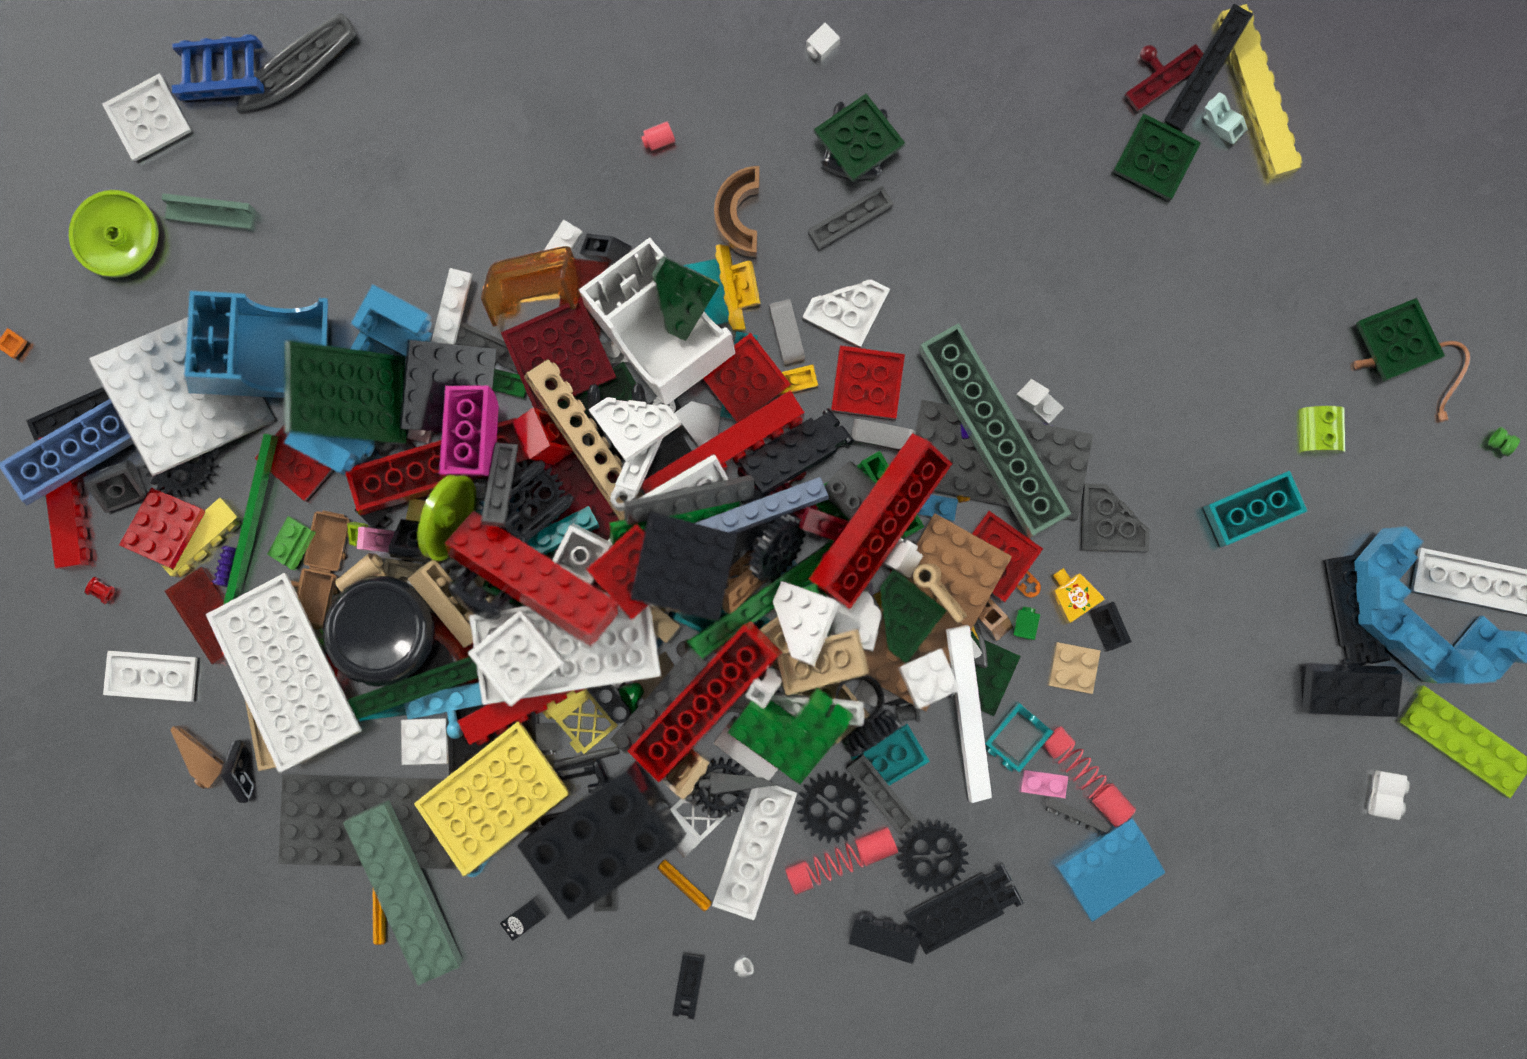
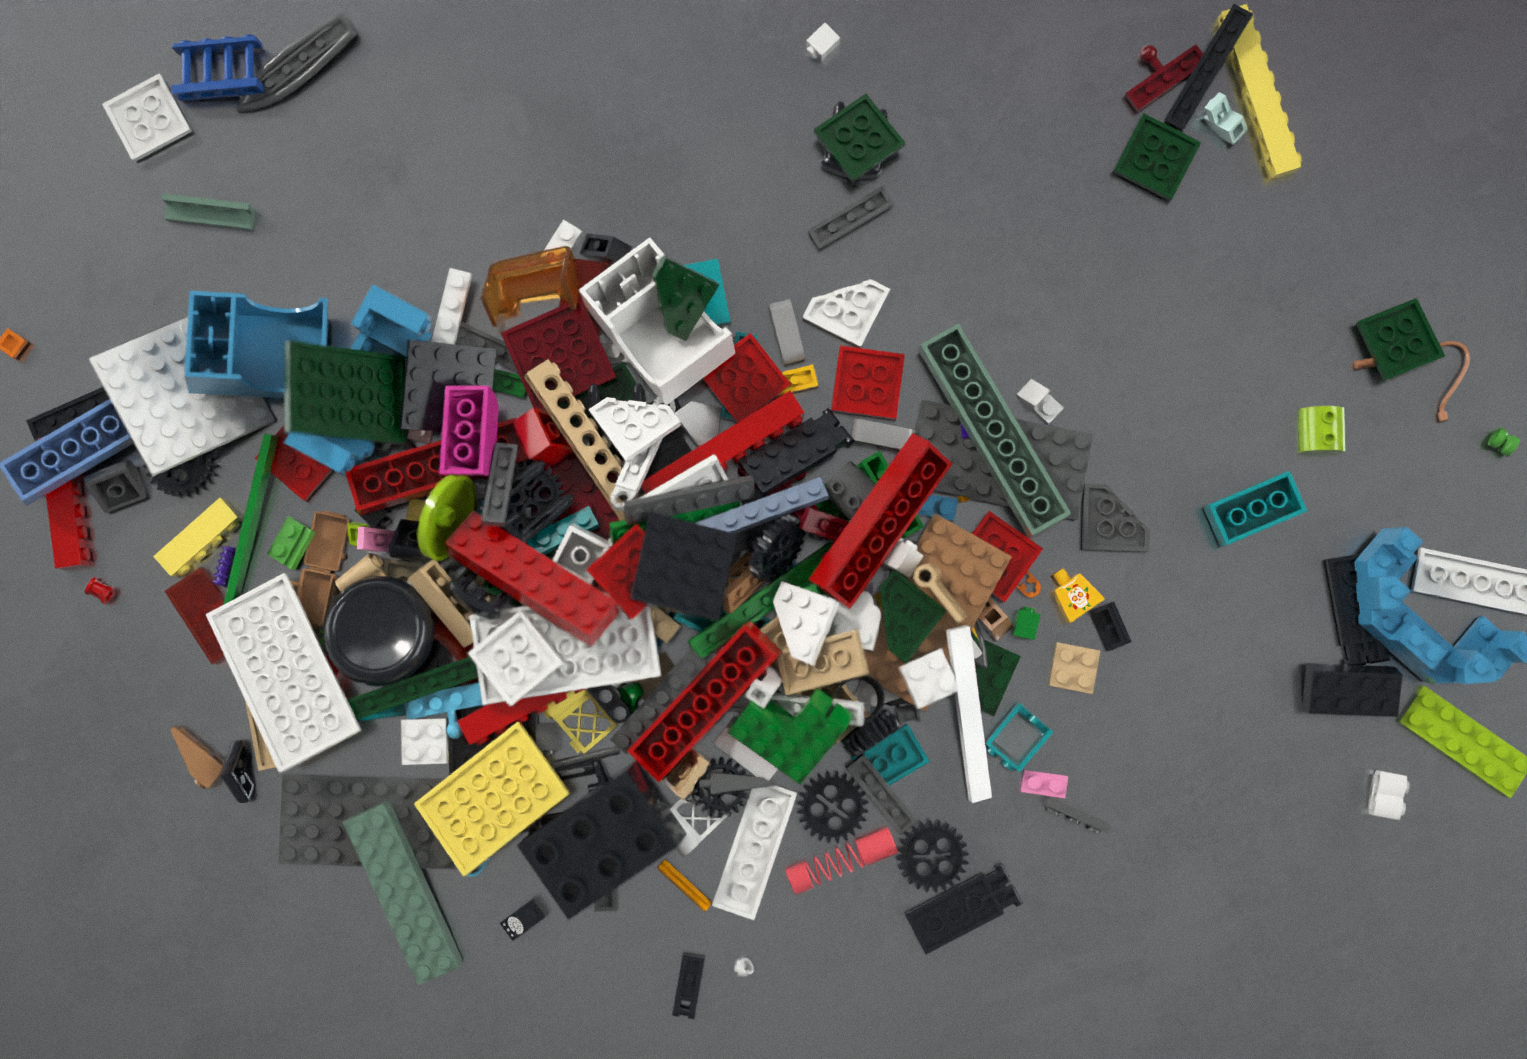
(113, 233): lime dish -> none
(150, 676): white plate -> none
(162, 528): red plate -> none
(379, 922): light orange axle -> none
(658, 136): coral brick -> none
(683, 648): white hinge -> none
(730, 195): medium nougat brick -> none
(738, 285): yellow bracket -> none
(885, 937): black brick -> none
(1108, 798): coral piece -> none
(1110, 869): dark azure slope -> none

